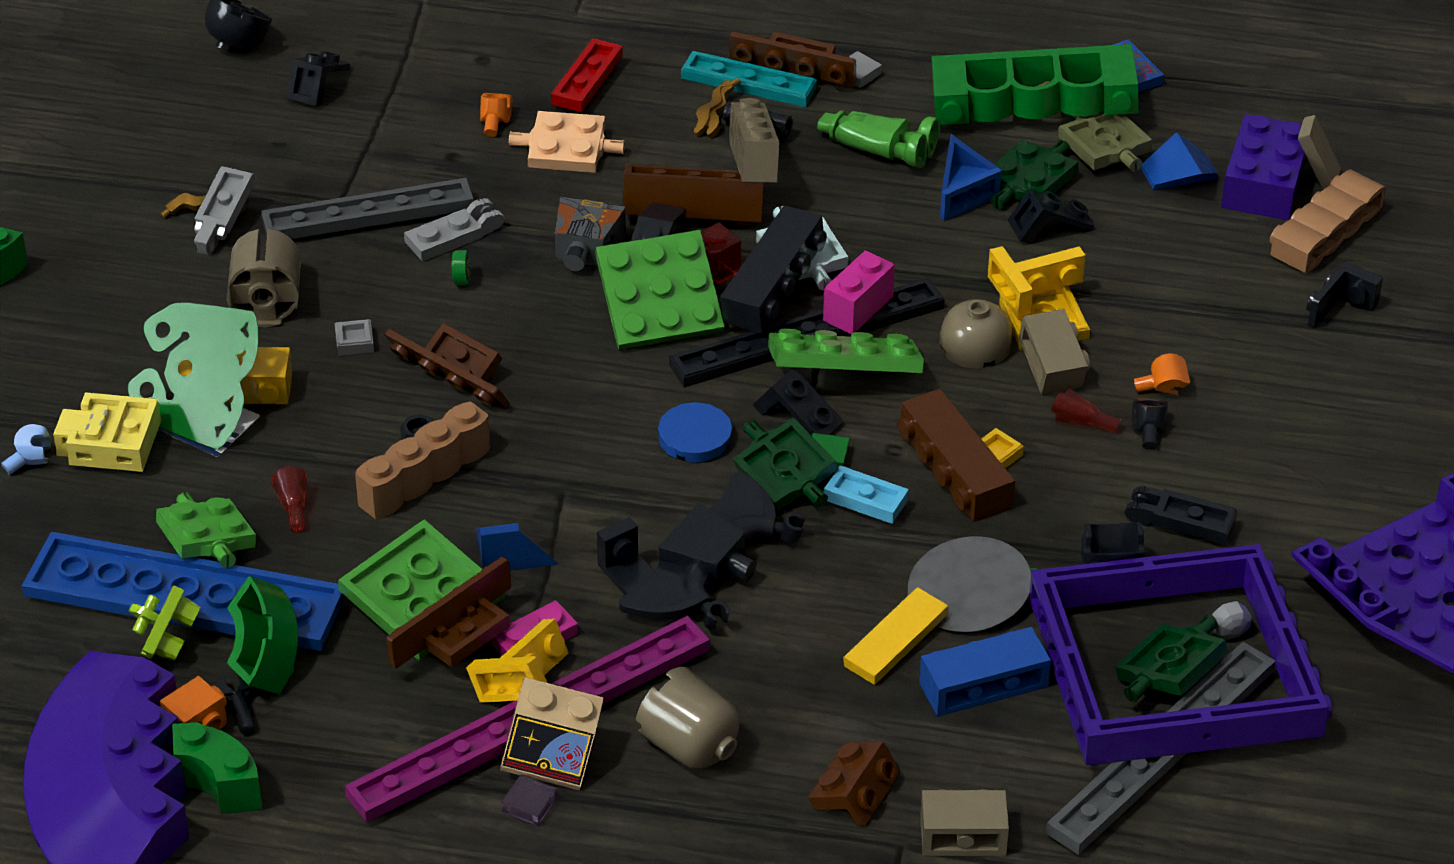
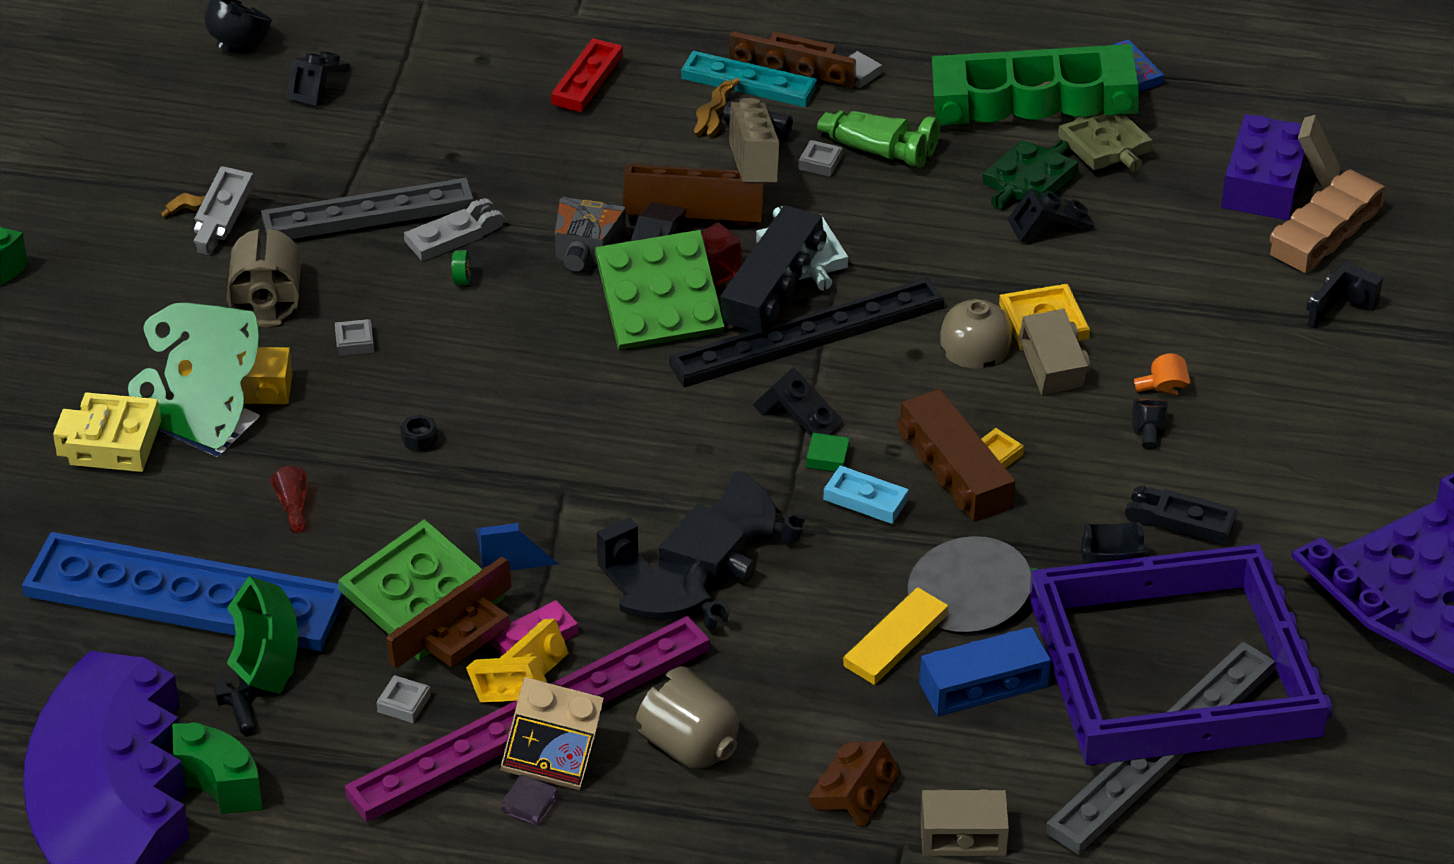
(30, 447): light blue piece -> none
(175, 608): lime hips -> none
(197, 703): orange brick -> none
(206, 528): bright green plate -> none
(403, 699): none -> light grey tile
(421, 460): medium nougat brick -> none
(458, 358): reddish brown bracket -> none
(494, 110): orange piece -> none
(566, 142): light nougat plate -> none
(695, 432): blue tile -> none
(786, 463): dark green plate -> none
(820, 158): none -> light grey tile
(856, 352): bright green plate -> none
(858, 292): dark pink brick -> none
(967, 180): blue slope -> none
(1034, 276): yellow bracket -> none
(1077, 410): clear red cone -> none
(1172, 659): dark green plate -> none
(1177, 164): blue slope -> none
(1232, 620): light grey tile -> none

